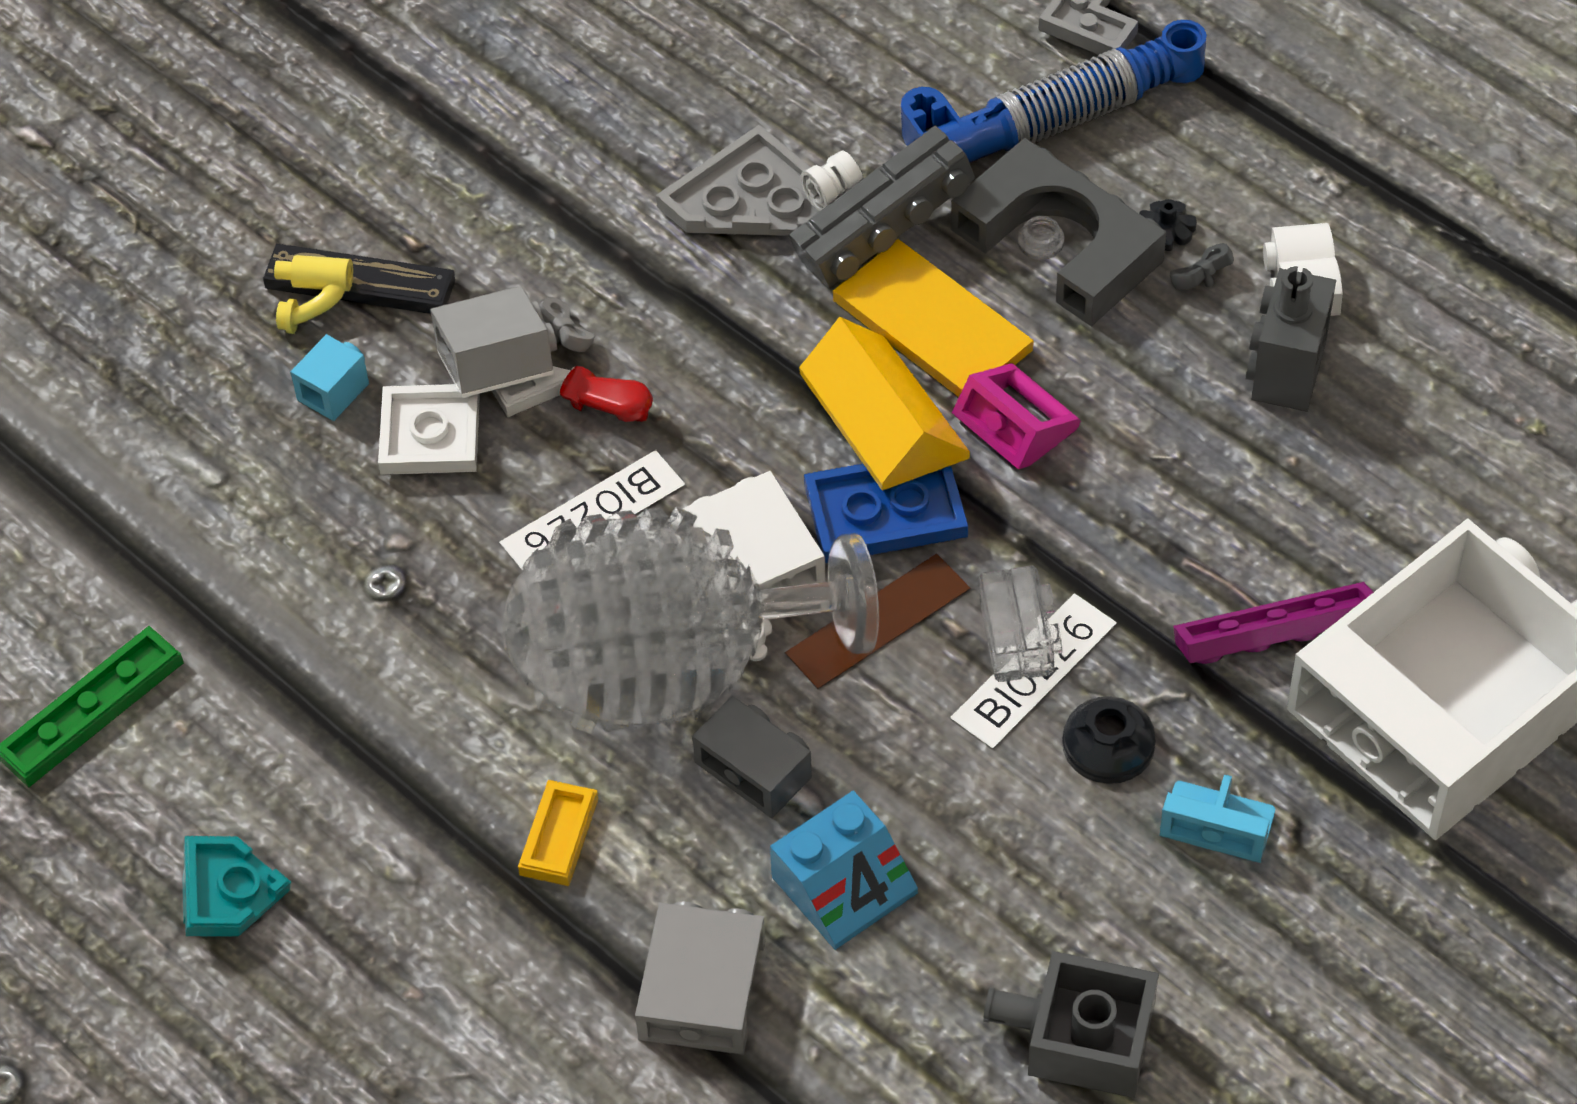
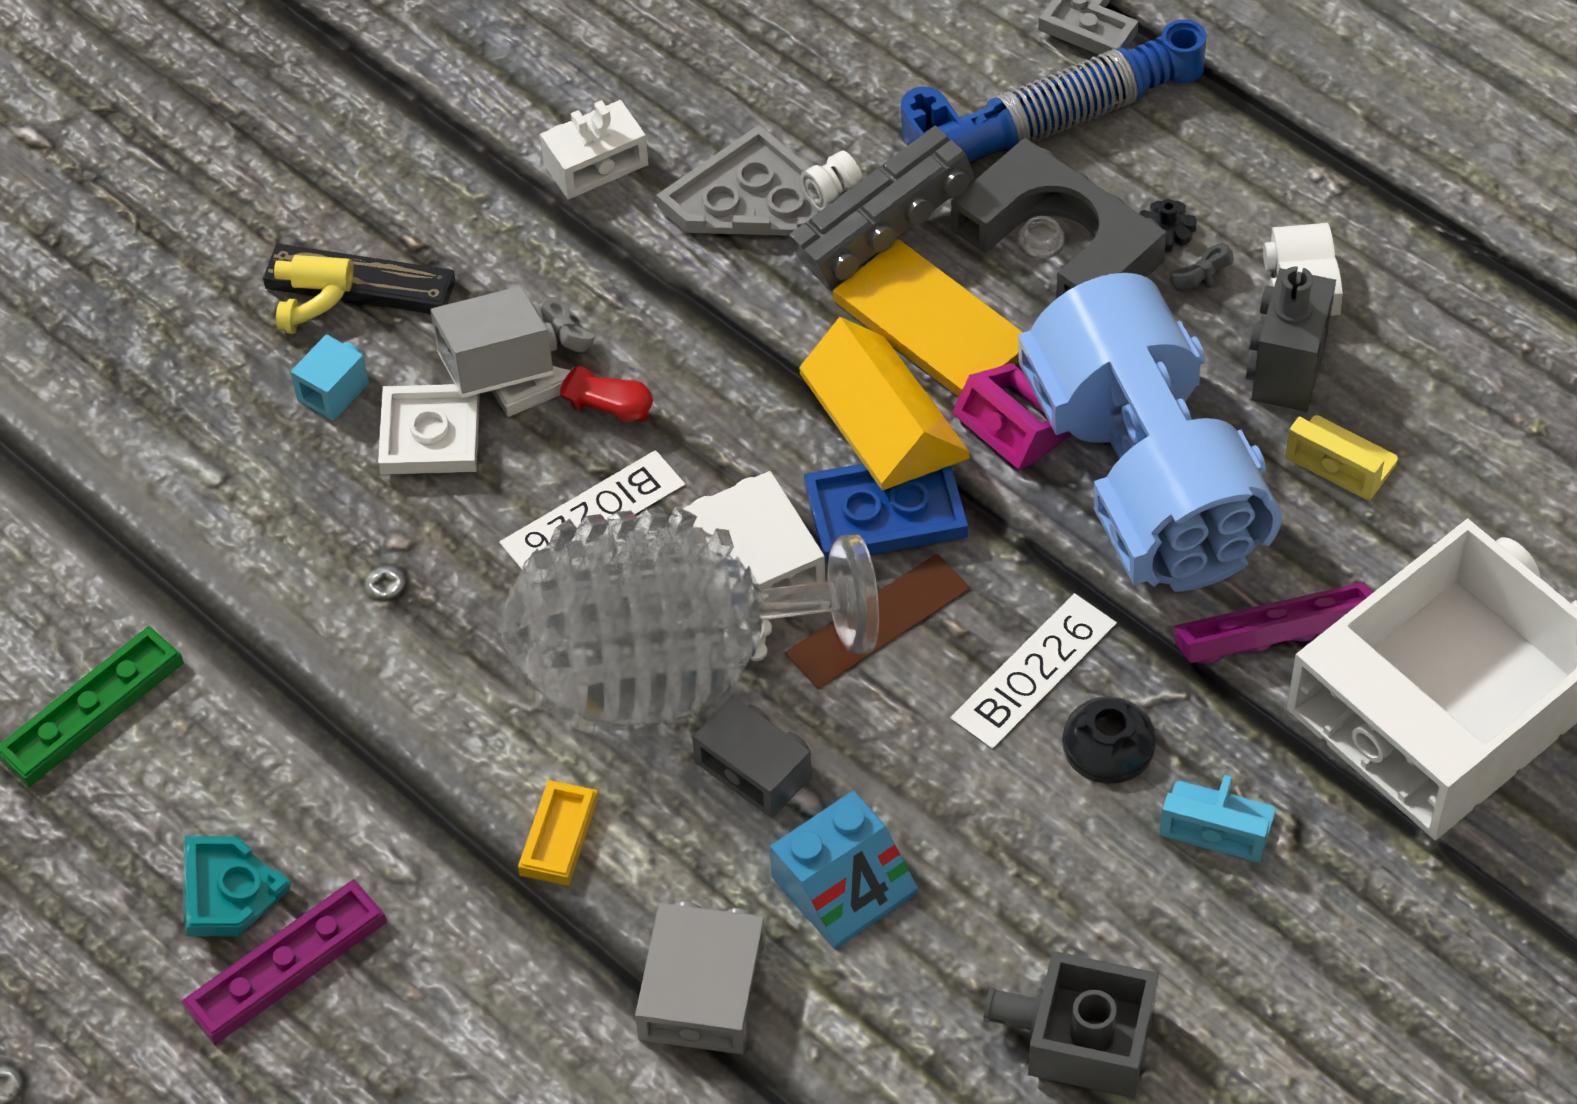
(283, 962): none -> magenta tile
(594, 148): none -> white brick
(1017, 623): clear brick -> none
(1184, 490): none -> light blue cylinder
(1339, 456): none -> light yellow panel

